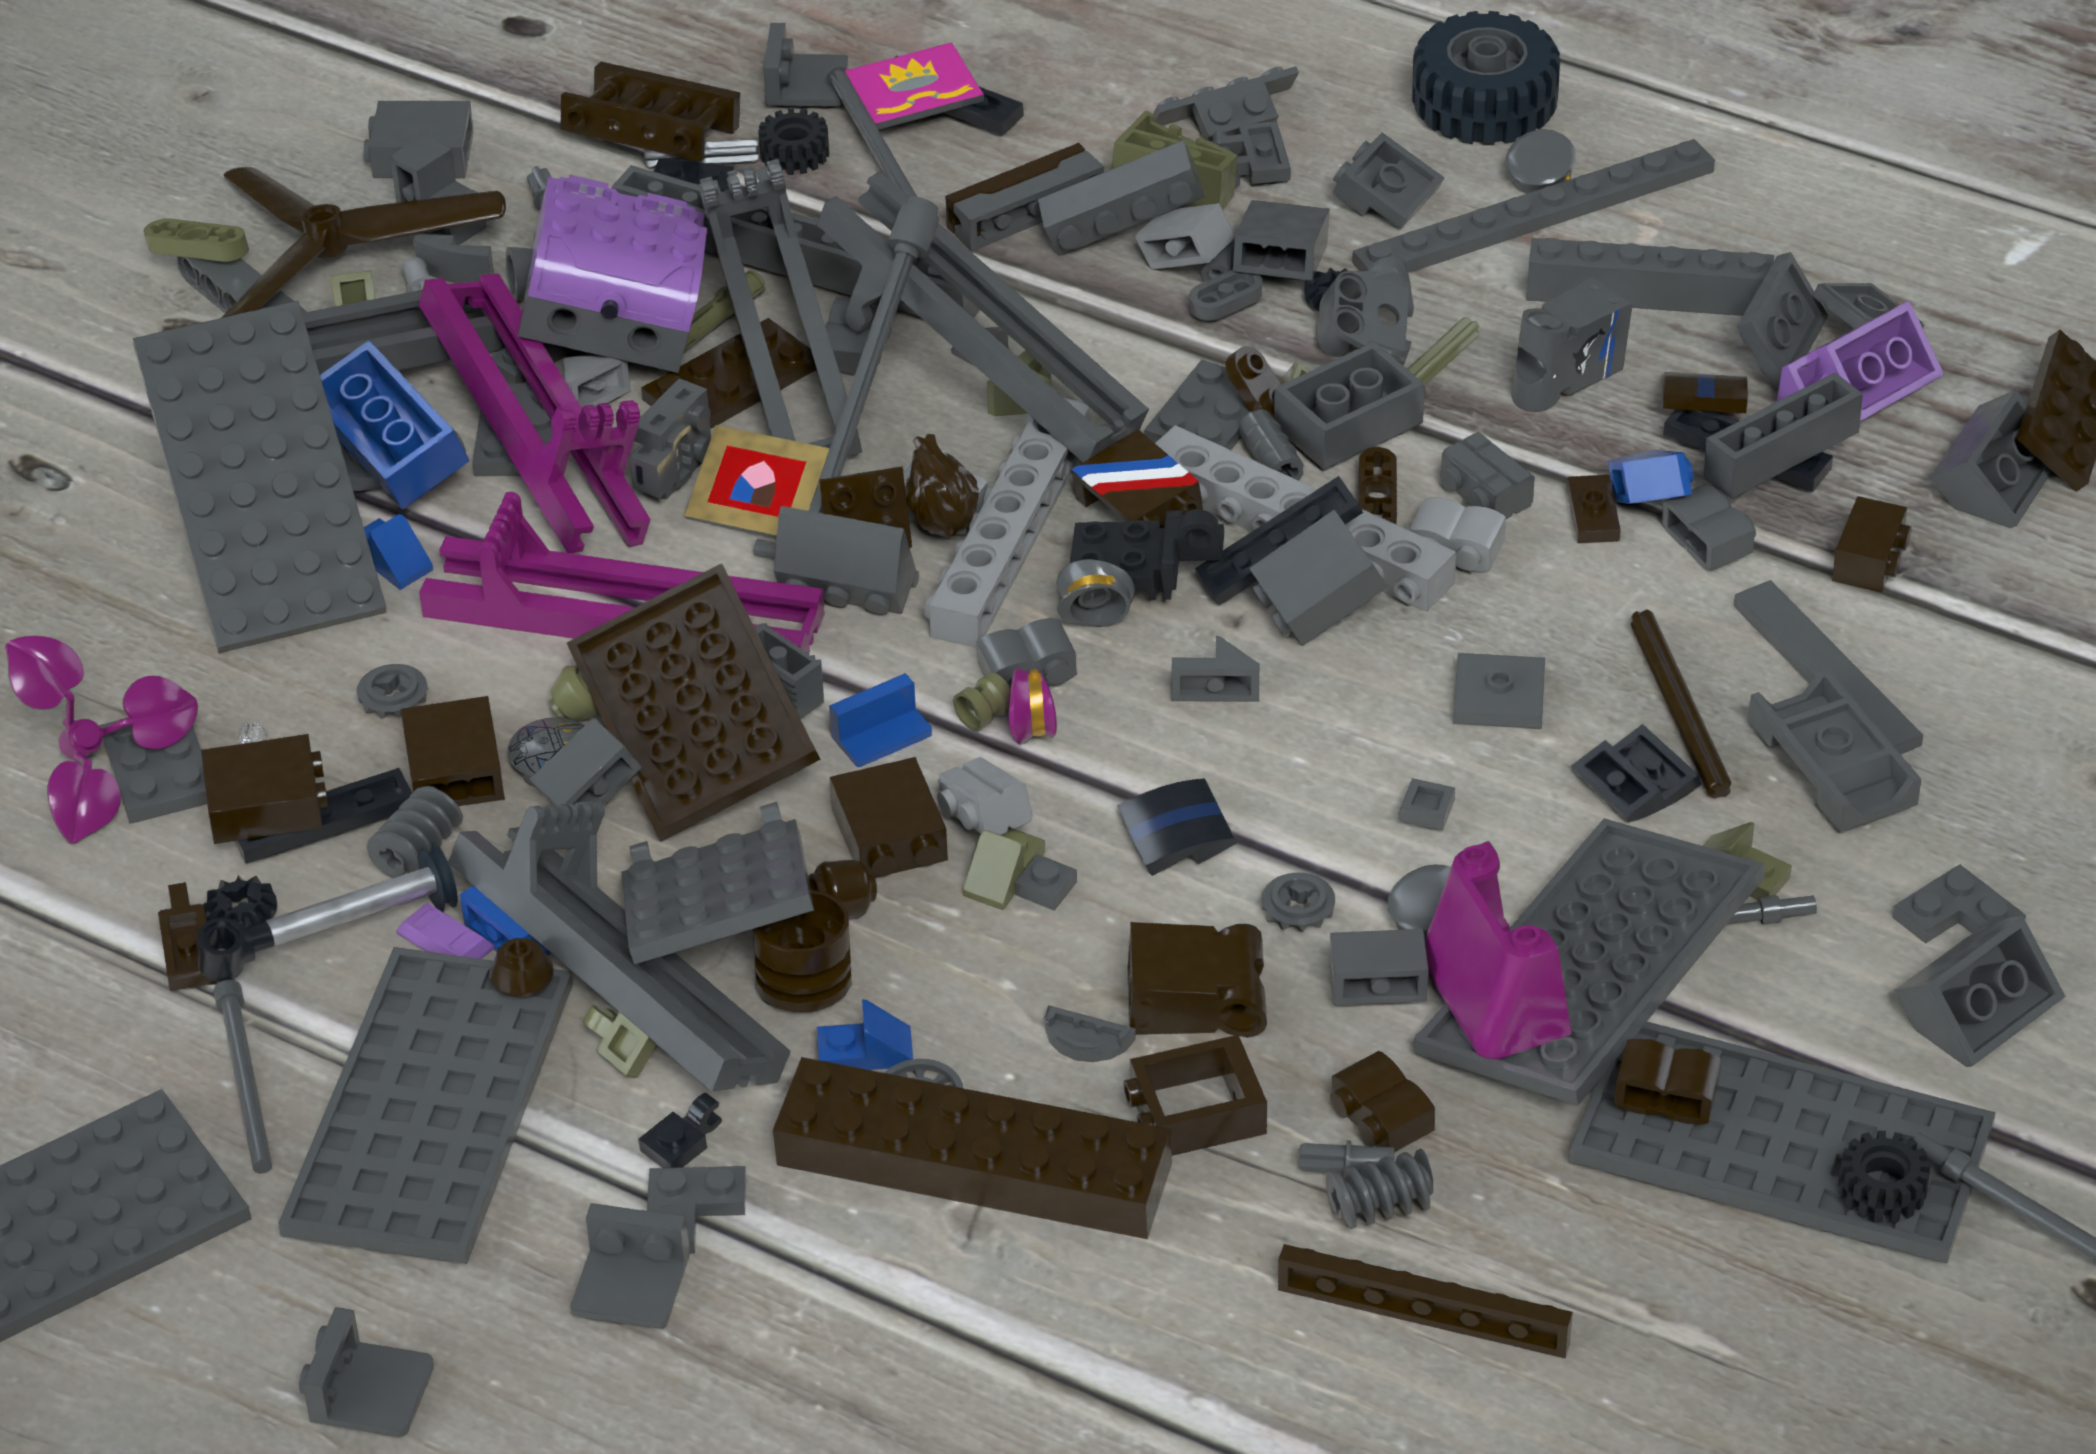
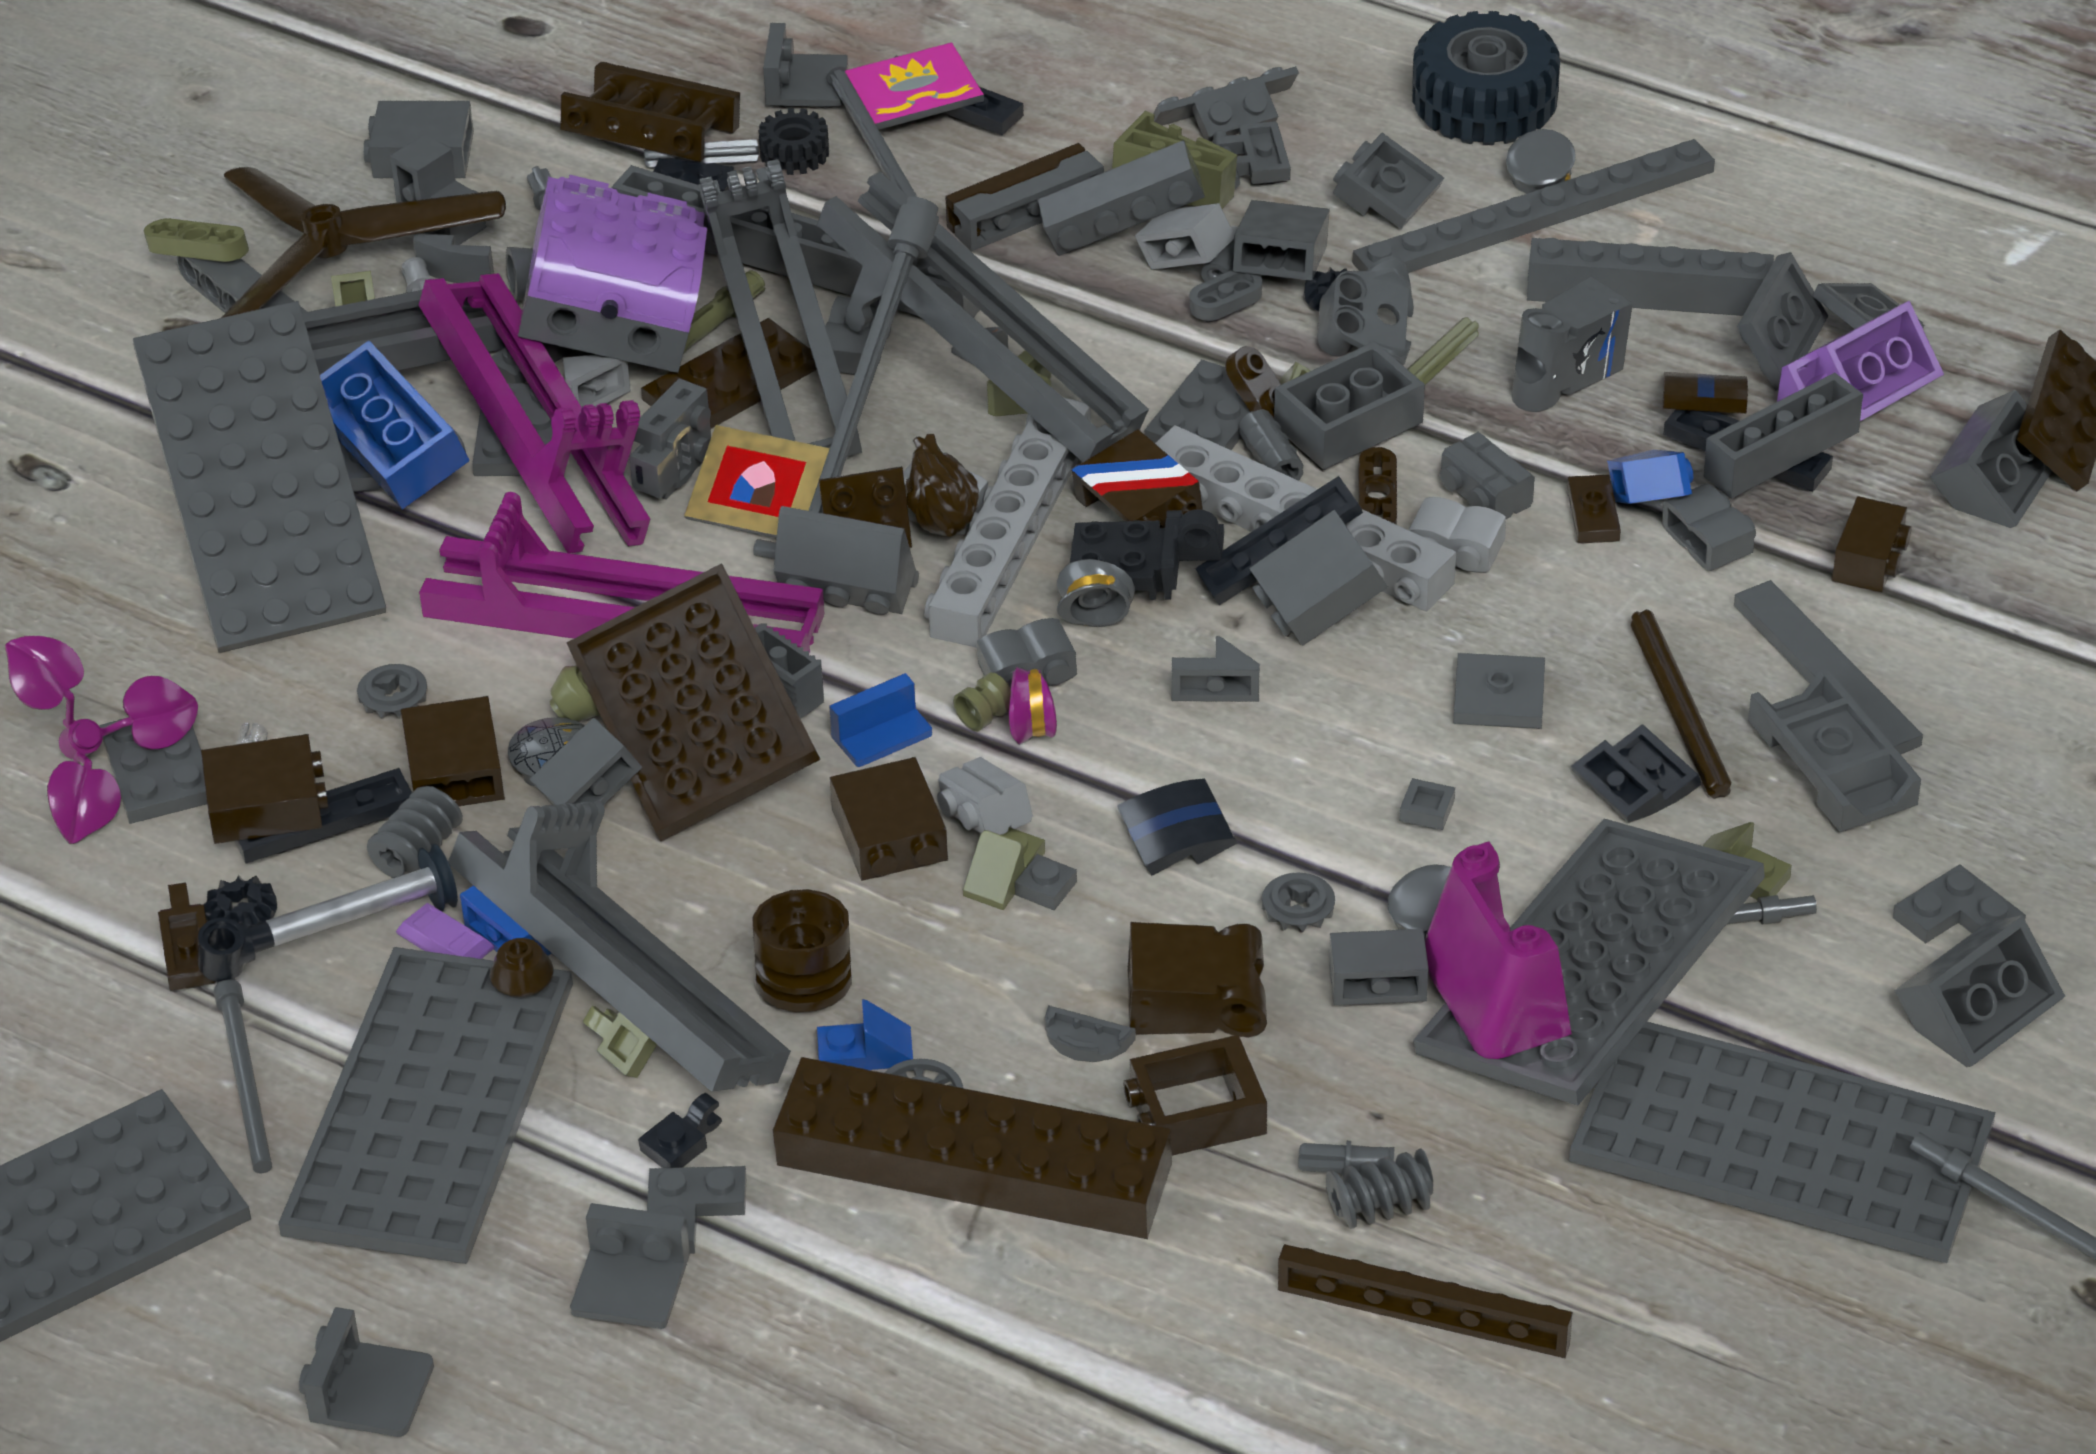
(397, 551): blue slope -> none
(715, 888): dark grey plate -> none
(846, 882): dark brown head -> none
(1382, 1102): dark brown brick -> none
(1667, 1081): dark brown brick -> none
(1879, 1196): black tyre -> none

